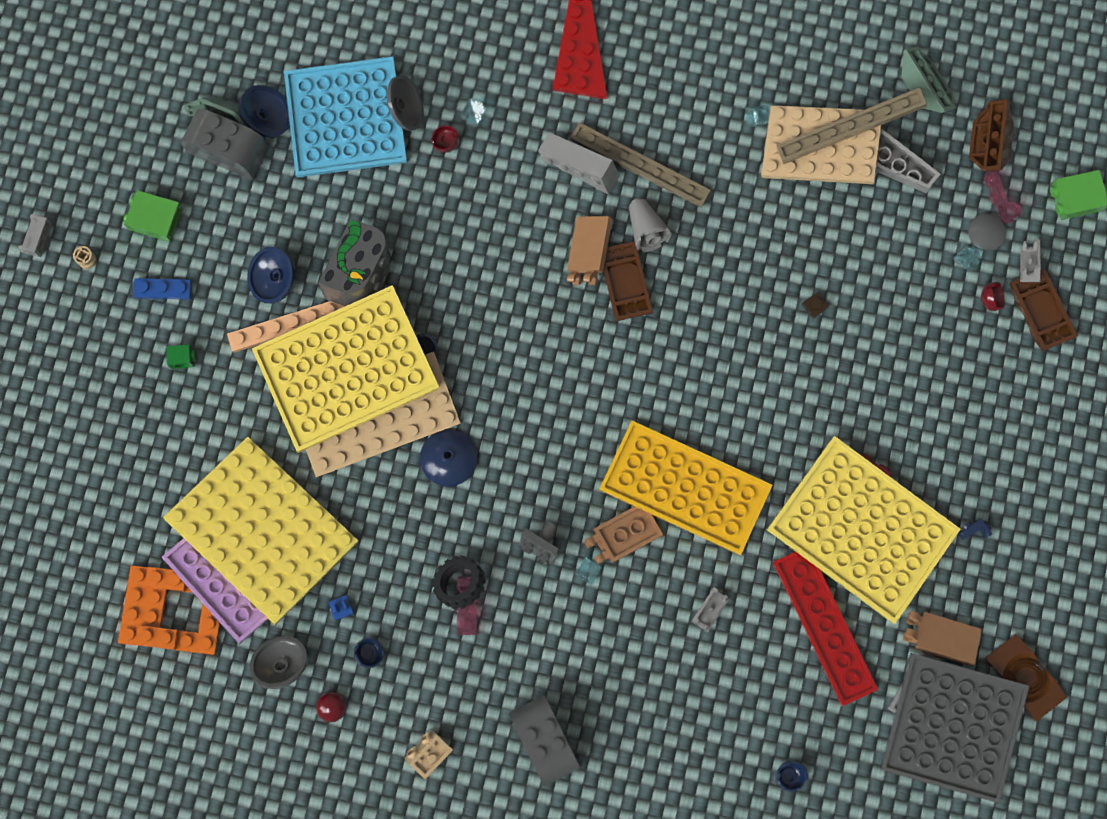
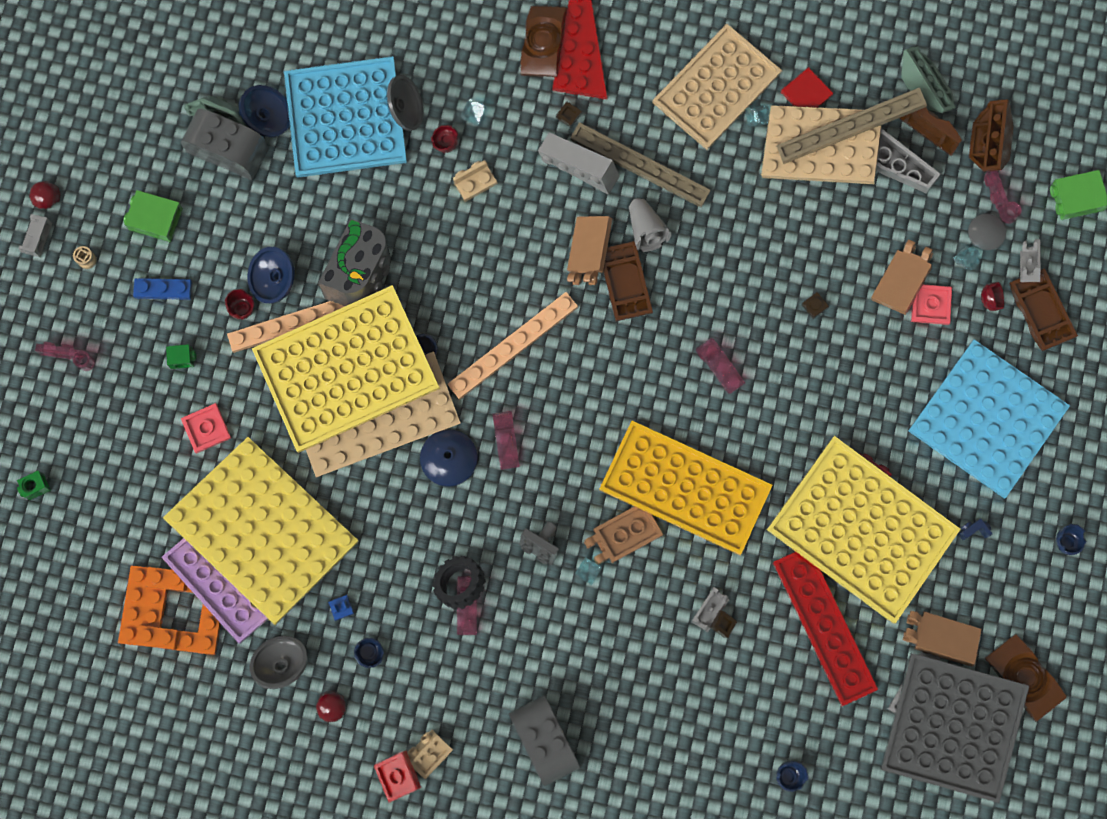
(41, 485): none -> green brick
(44, 195): none -> dark red hair
(66, 352): none -> clear pink plate
(206, 428): none -> coral tile
(239, 304): none -> dark red hair
(397, 776): none -> tile
(474, 180): none -> tan bracket
(506, 440): none -> clear pink plate
(512, 346): none -> light nougat plate
(543, 41): none -> reddish brown slope
(568, 114): none -> dark brown plate
(717, 86): none -> tan plate
(720, 365): none -> clear pink plate
(723, 624): none -> dark brown plate
(807, 90): none -> red tile
(903, 278): none -> medium nougat tile
(932, 305): none -> coral tile
(934, 129): none -> reddish brown slope
(989, 418): none -> medium azure plate
(1071, 539): none -> dark blue hair

